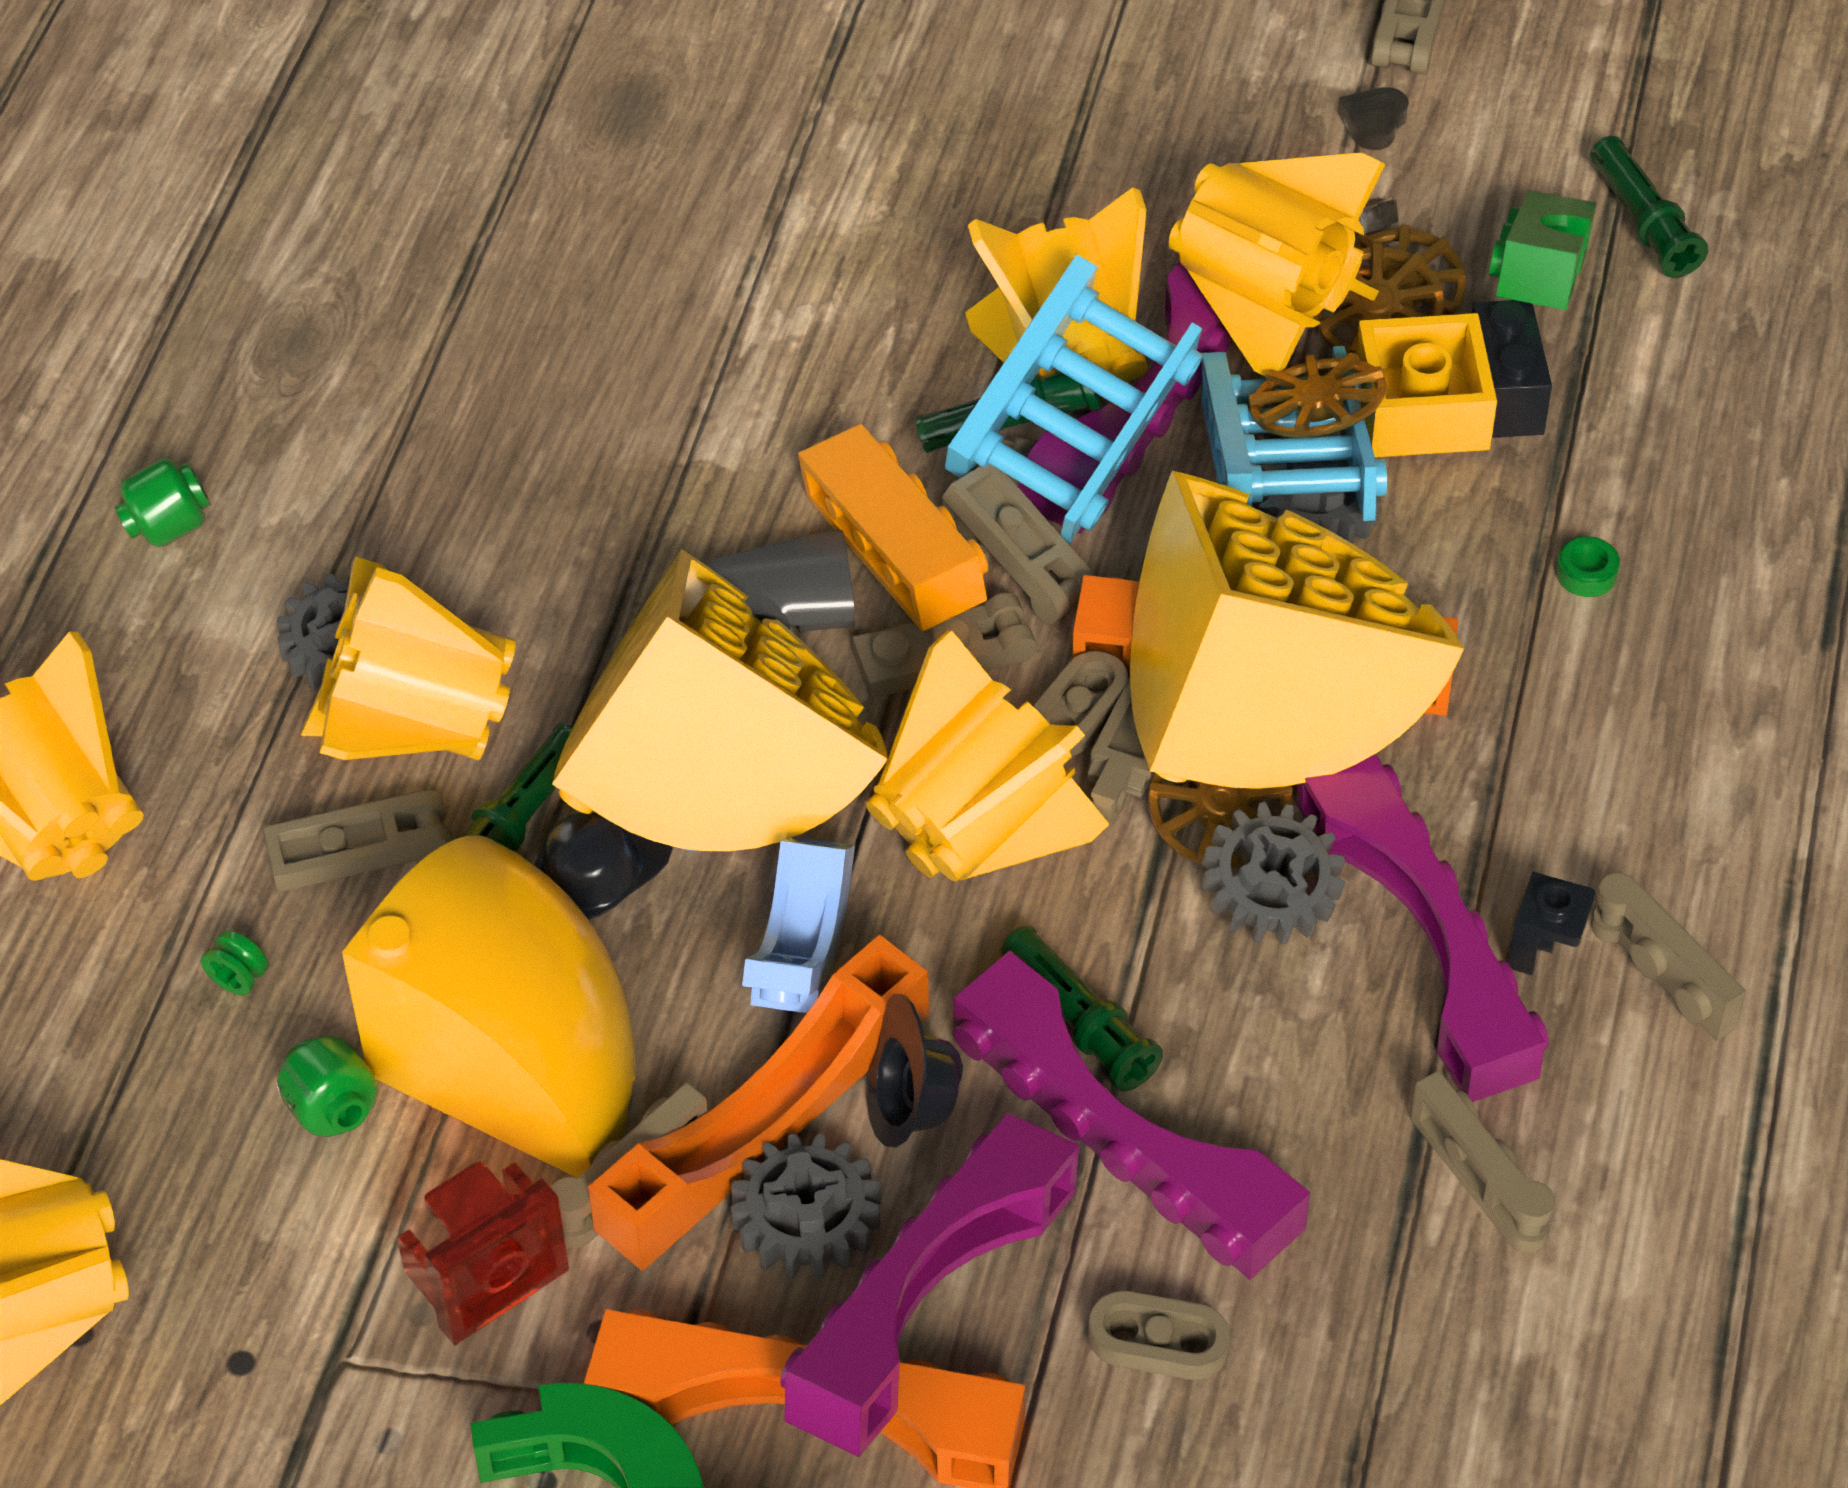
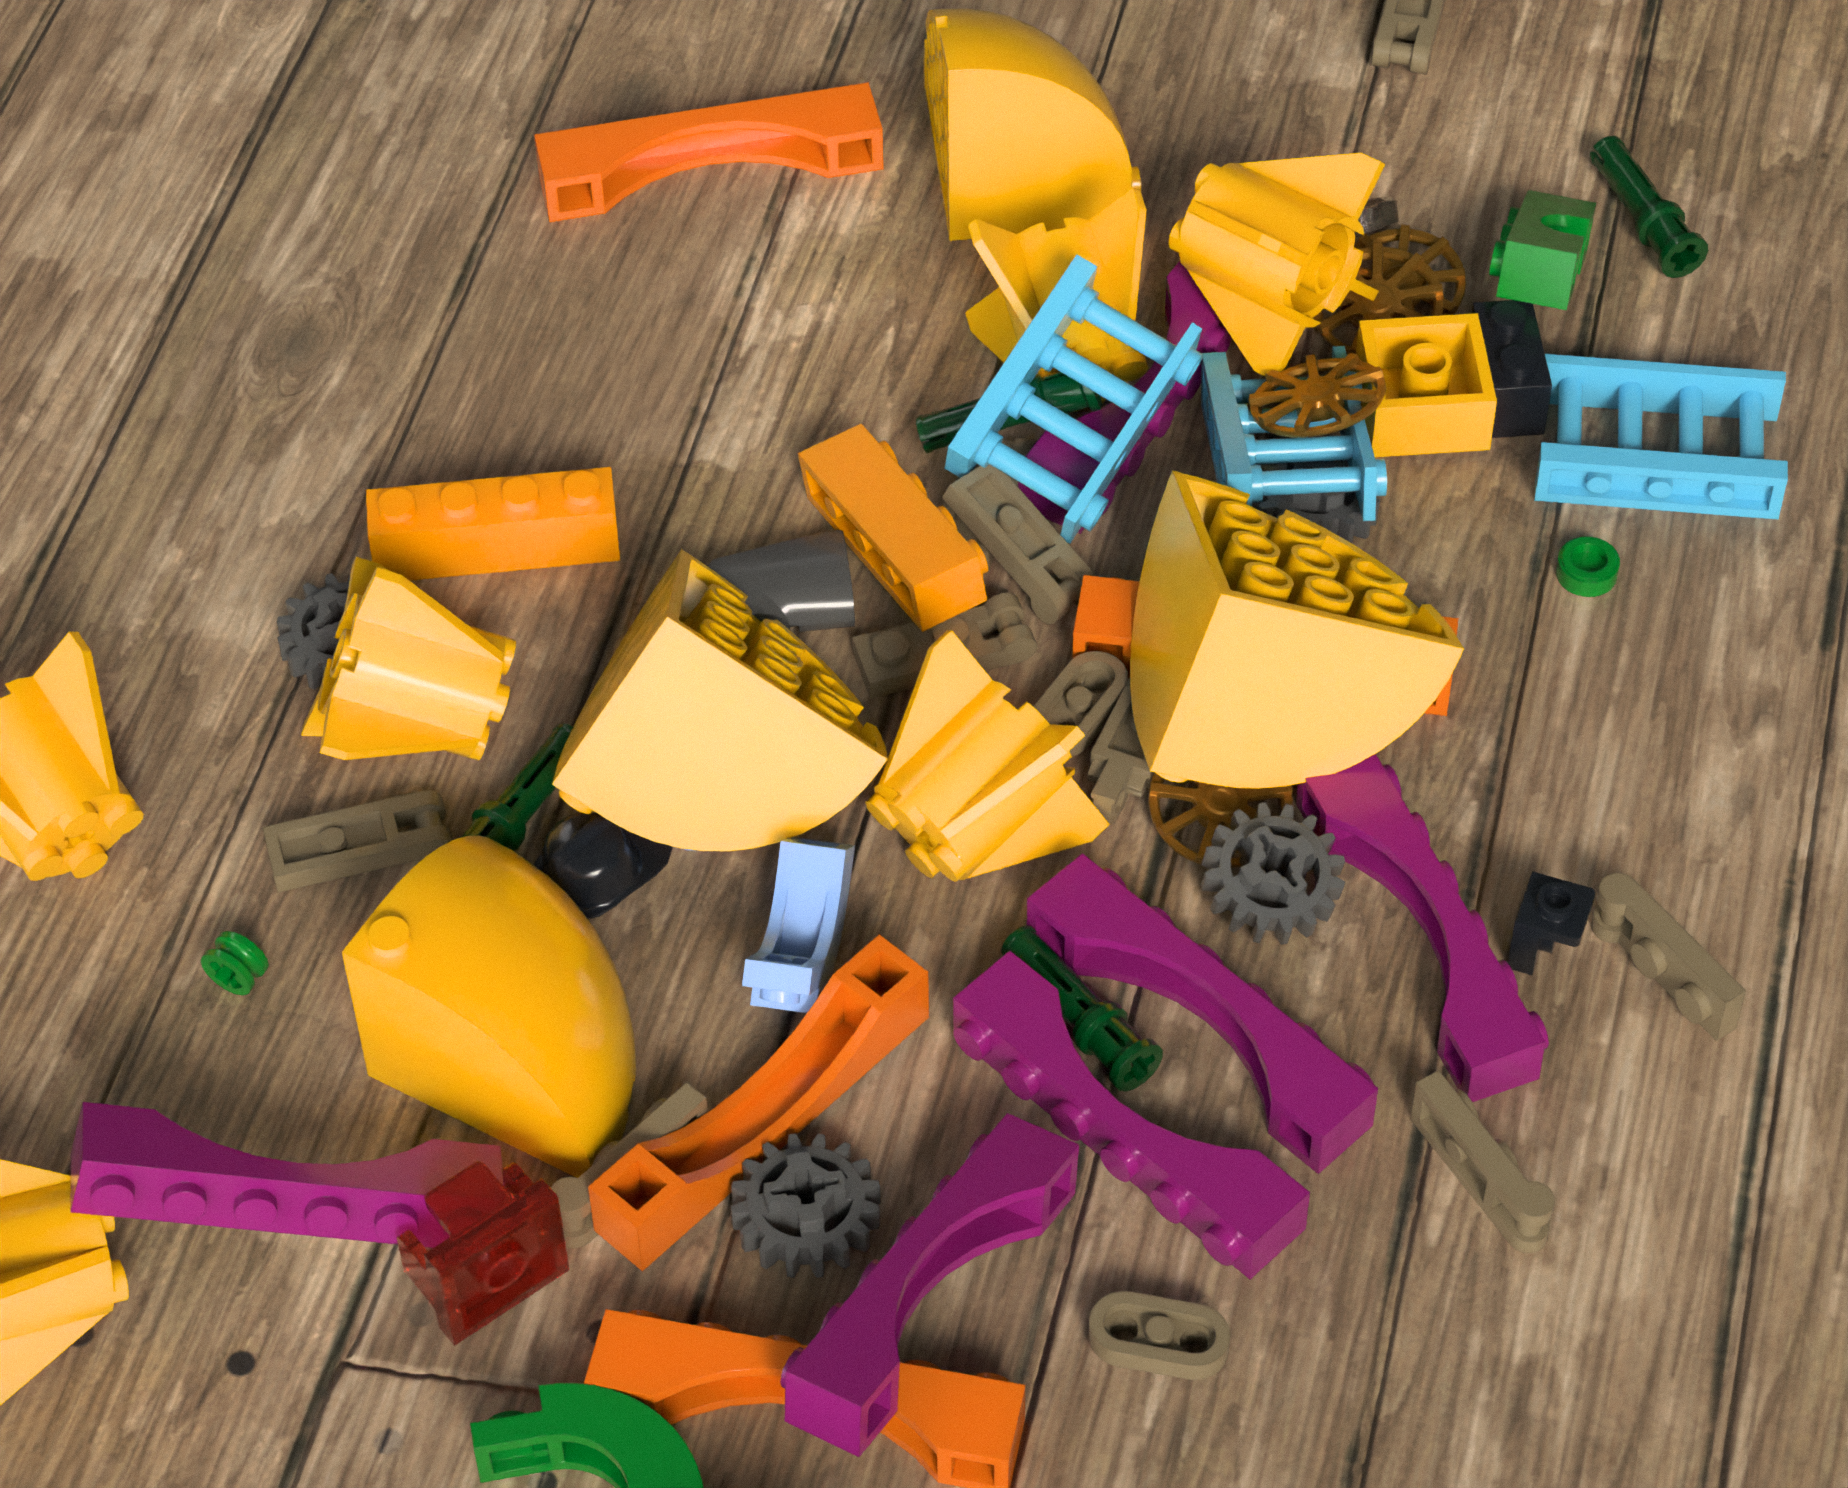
(153, 1169): none -> magenta arch
(162, 502): green head -> none
(327, 1082): green head -> none
(494, 524): none -> light orange brick
(816, 131): none -> orange arch
(911, 1076): black piece -> none
(1017, 125): none -> yellow brick
(1105, 931): none -> magenta arch
(1374, 116): clear smoke tile -> none
(1659, 478): none -> medium azure fence

